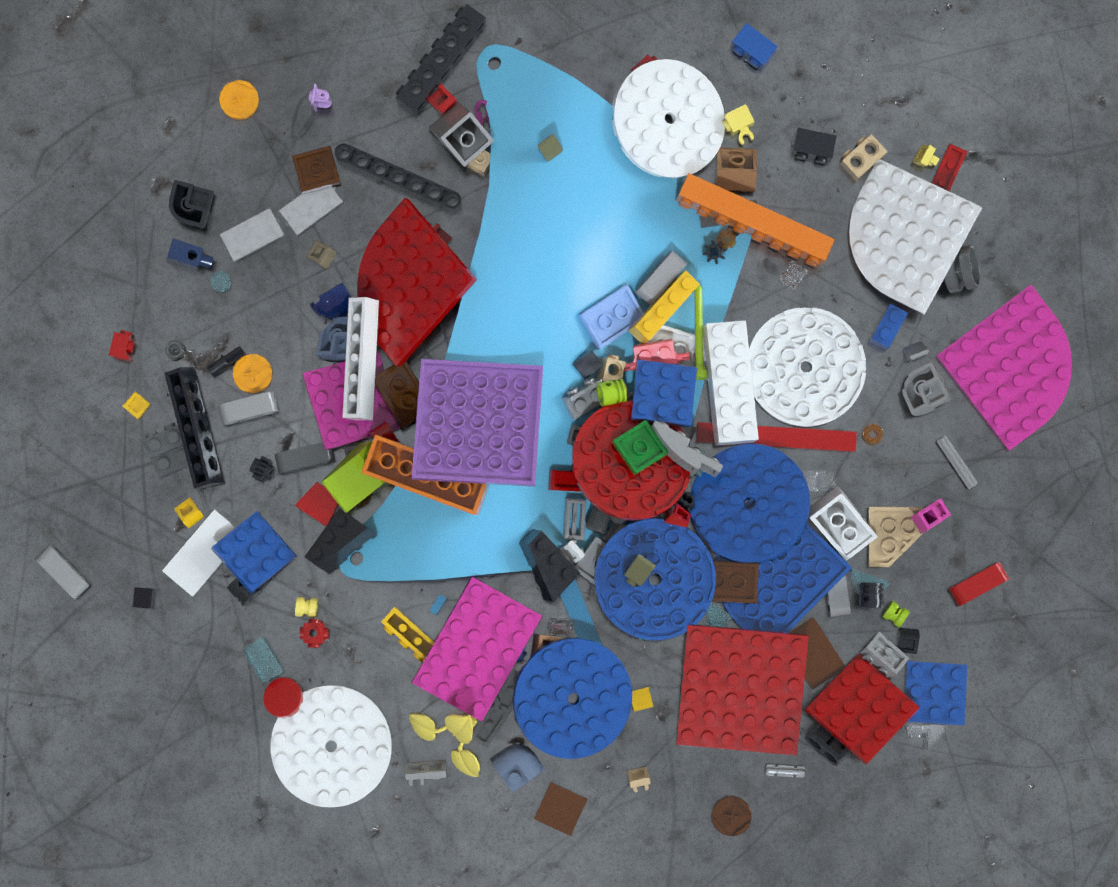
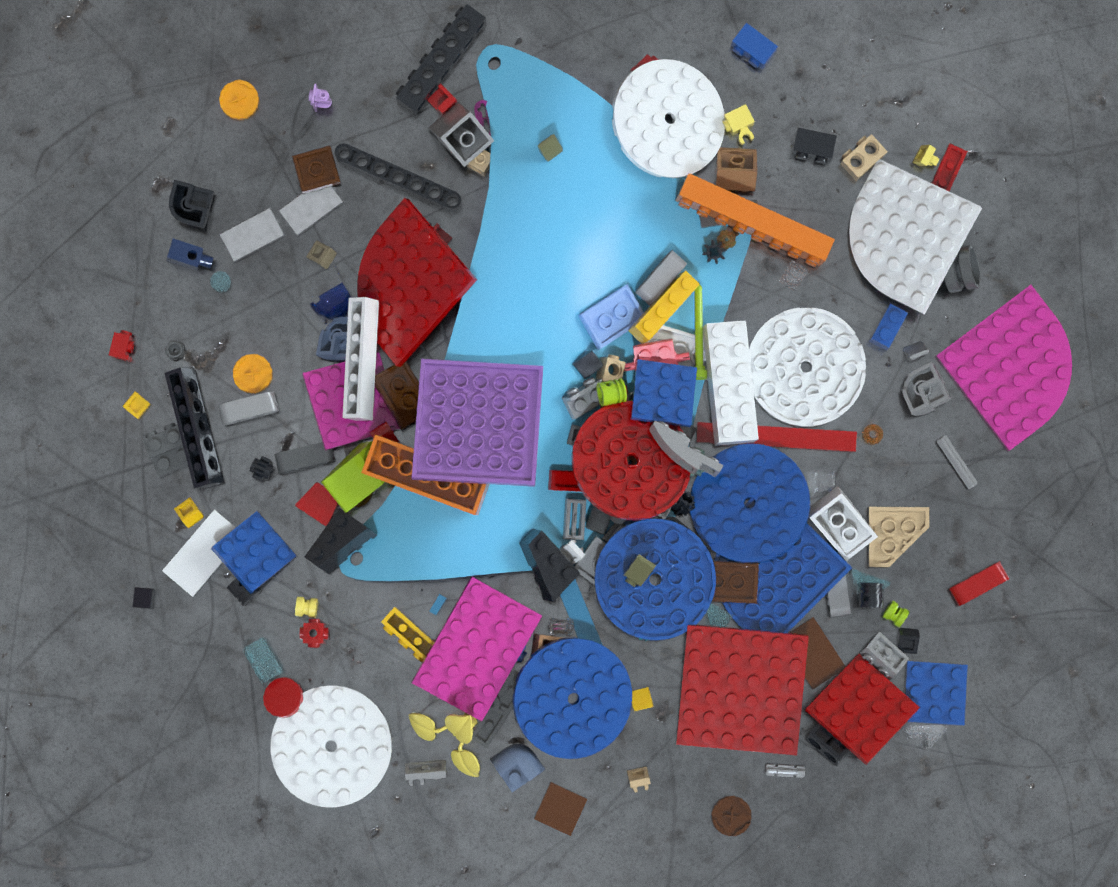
(62, 572): light grey beam -> none
(225, 361): black axle -> none
(640, 447): green plate -> none
(677, 516): red slope -> none
(930, 516): dark pink brick -> none

